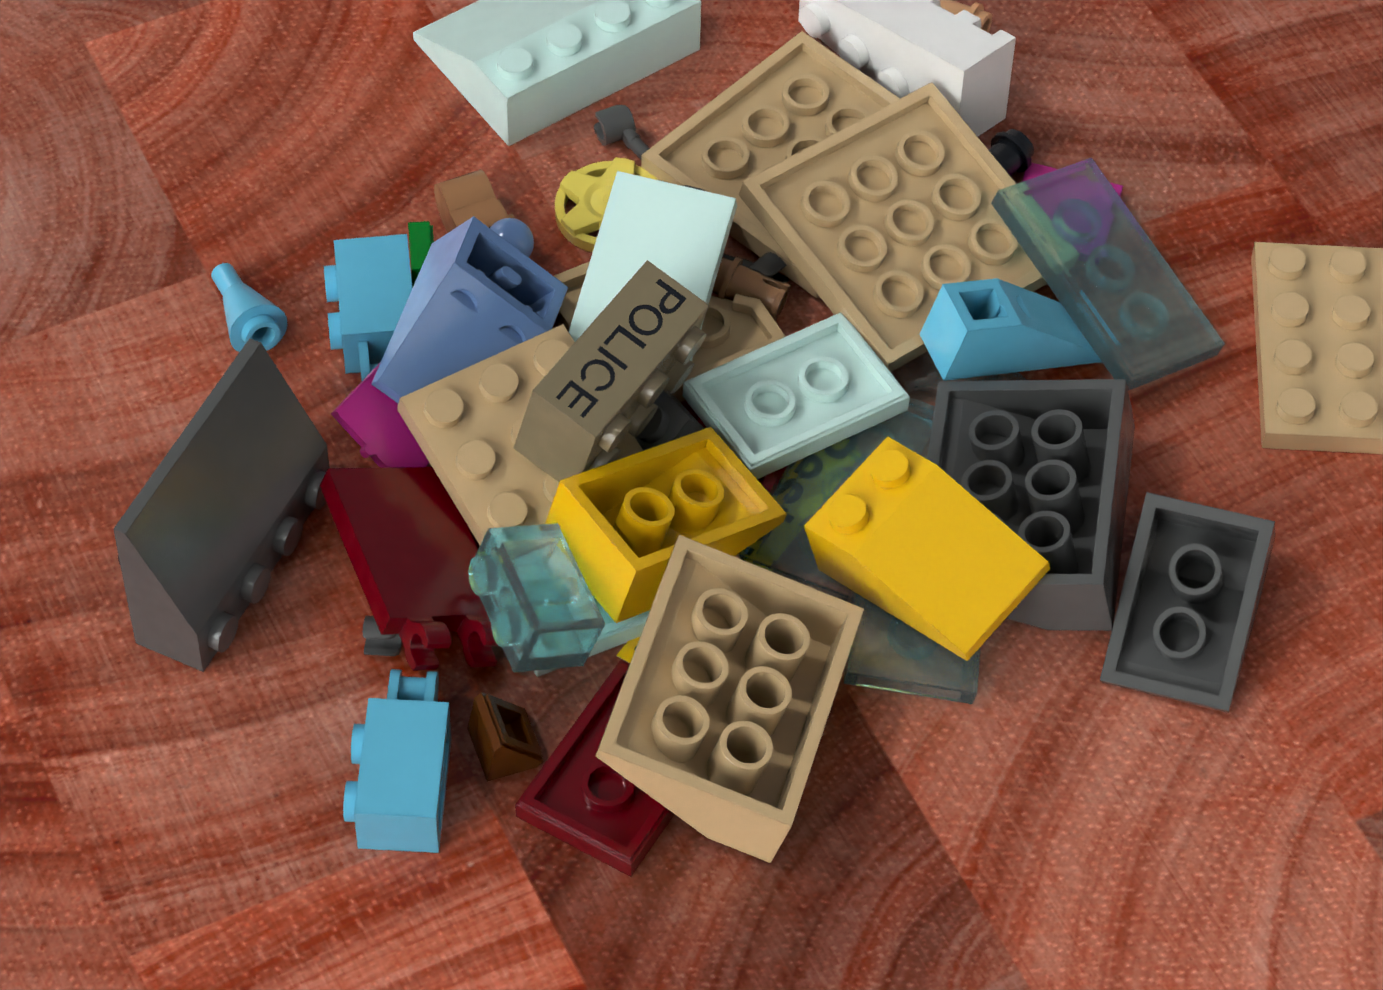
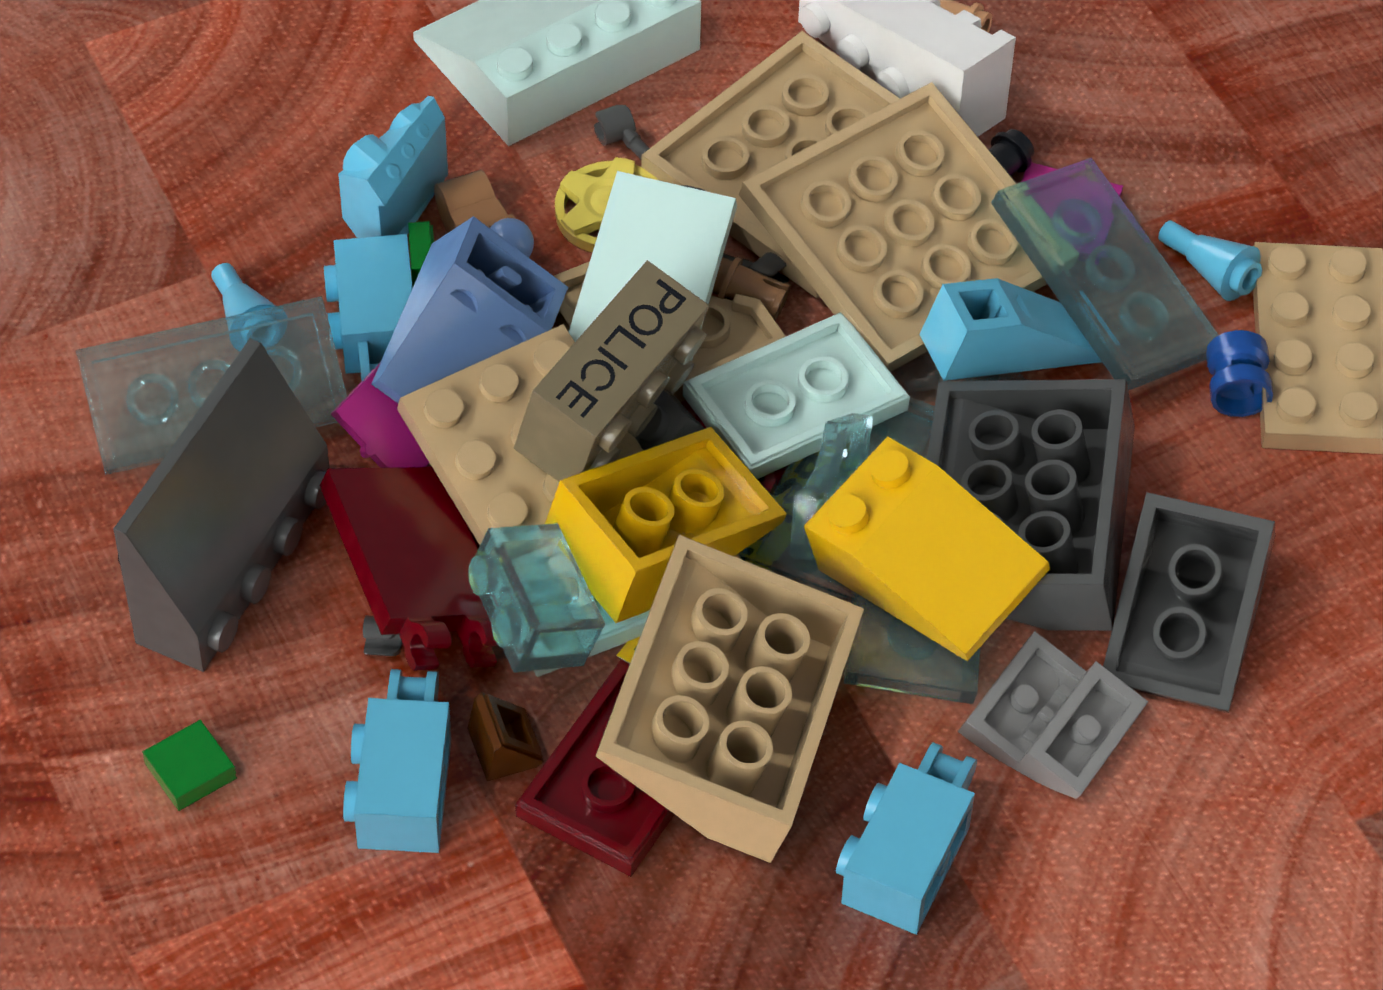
(154, 383): none -> clear light blue tile
(189, 765): none -> green tile
(394, 176): none -> medium azure slope
(841, 453): none -> clear light blue tile
(909, 839): none -> medium azure brick
(1053, 717): none -> light grey slope
(1224, 264): none -> medium azure cone
(1238, 371): none -> blue wheel

